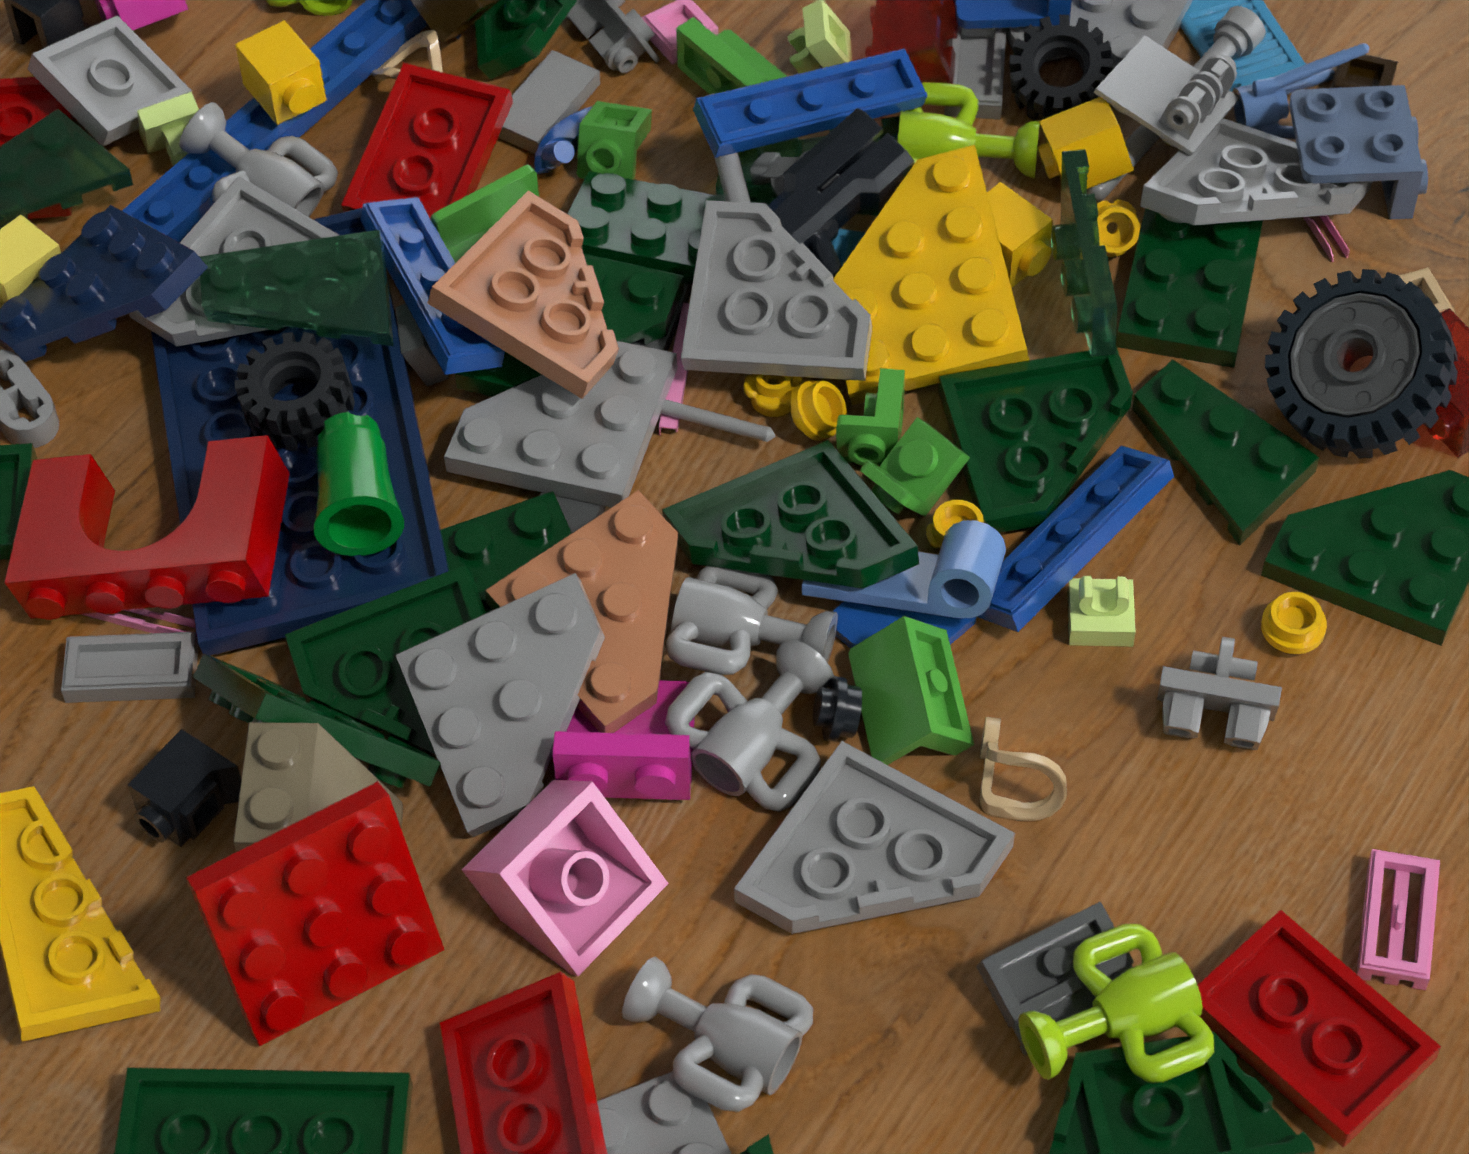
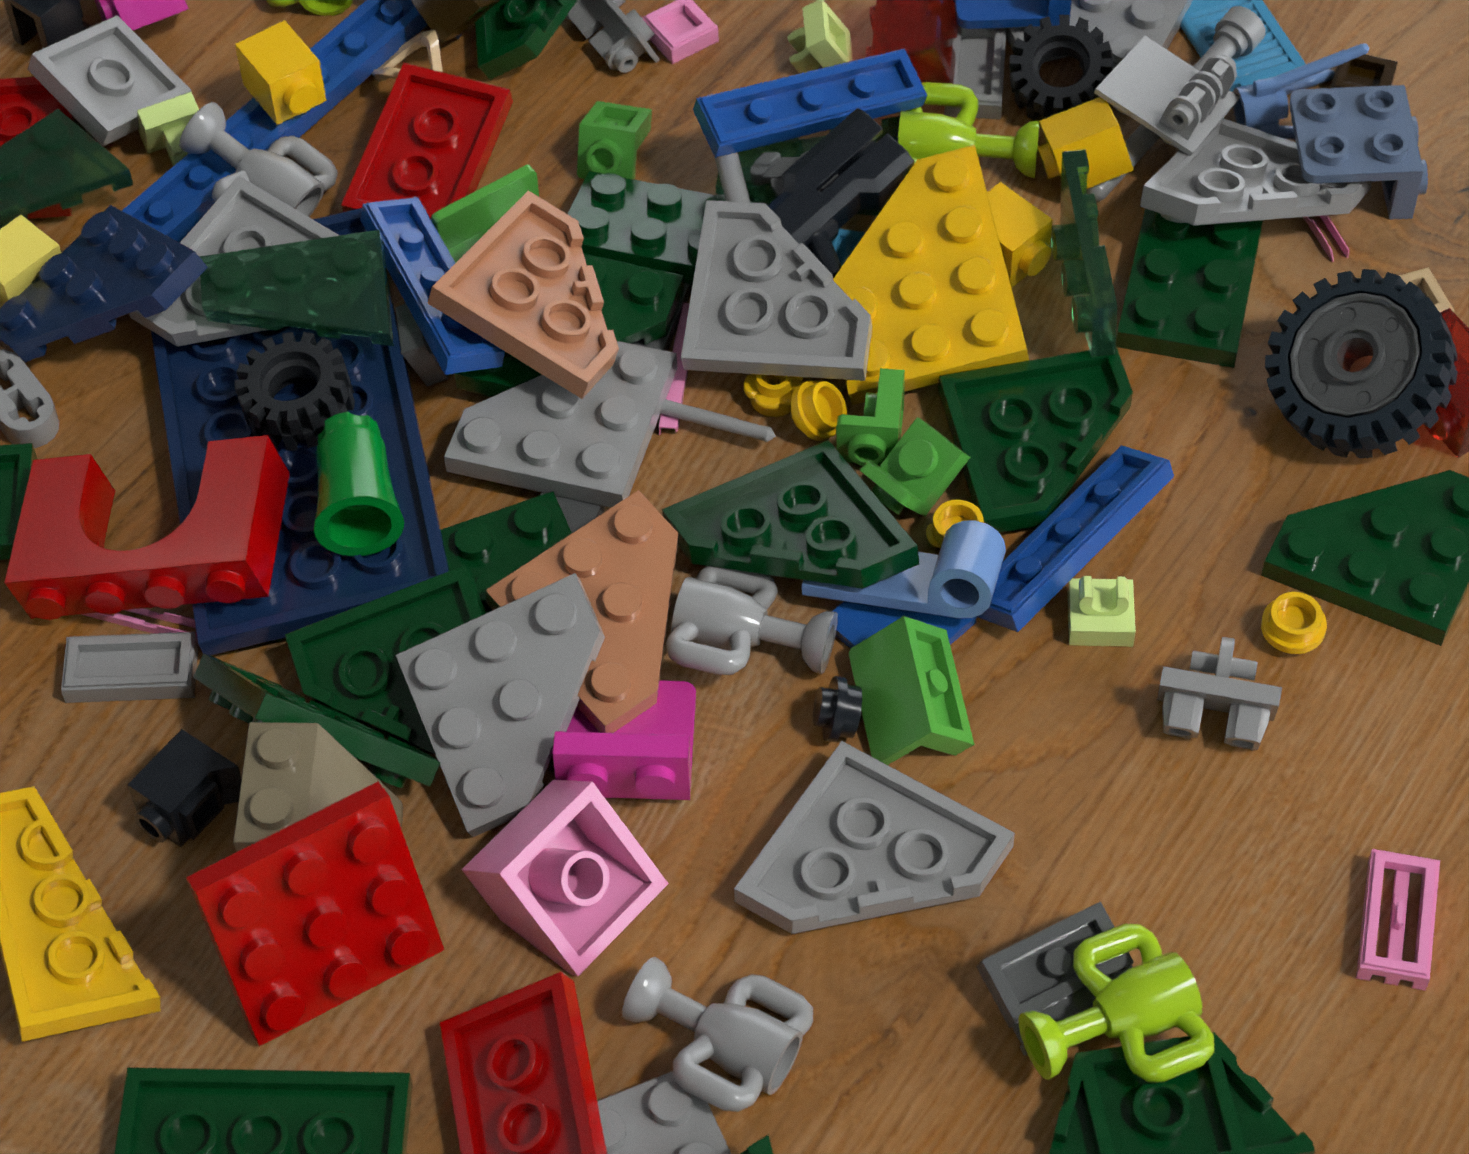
(547, 97): light grey tile -> none
(559, 143): blue bar -> none
(720, 60): bright green panel -> none
(747, 736): light grey piece -> none
(1009, 808): tan piece -> none
(1127, 226): yellow plate -> none
(1225, 447): dark green wing -> none
(1314, 1028): red plate -> none

